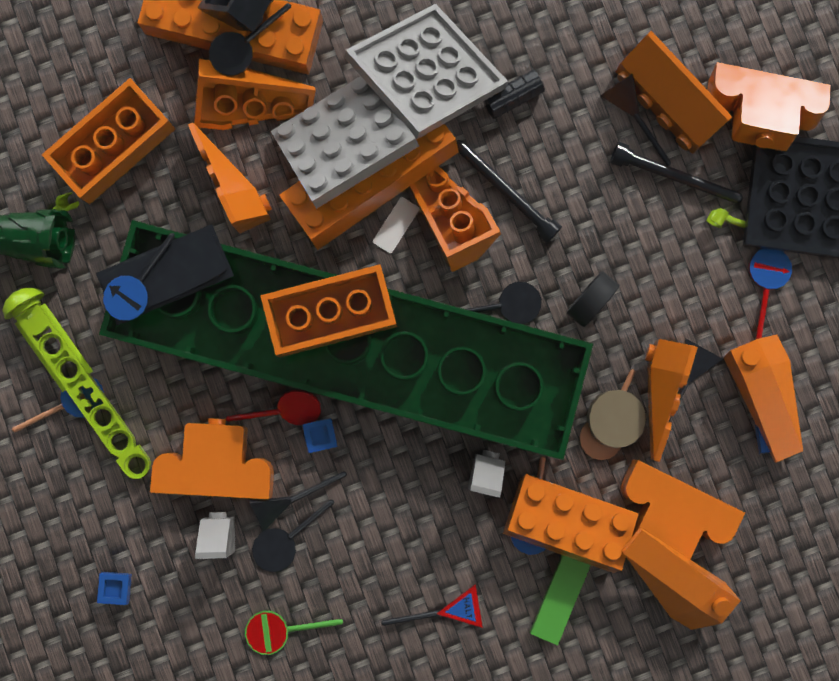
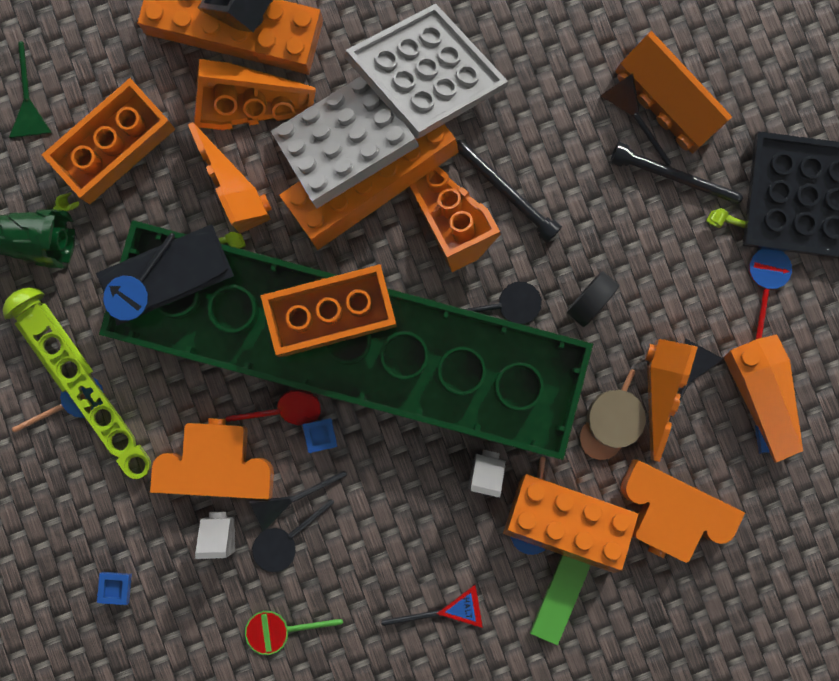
(28, 120): none -> dark green piece
(232, 52): black piece -> none
(233, 239): none -> lime hand
(396, 225): white sticker -> none
(515, 94): black axle -> none
(679, 584): orange wedge -> none
(768, 105): brick -> none

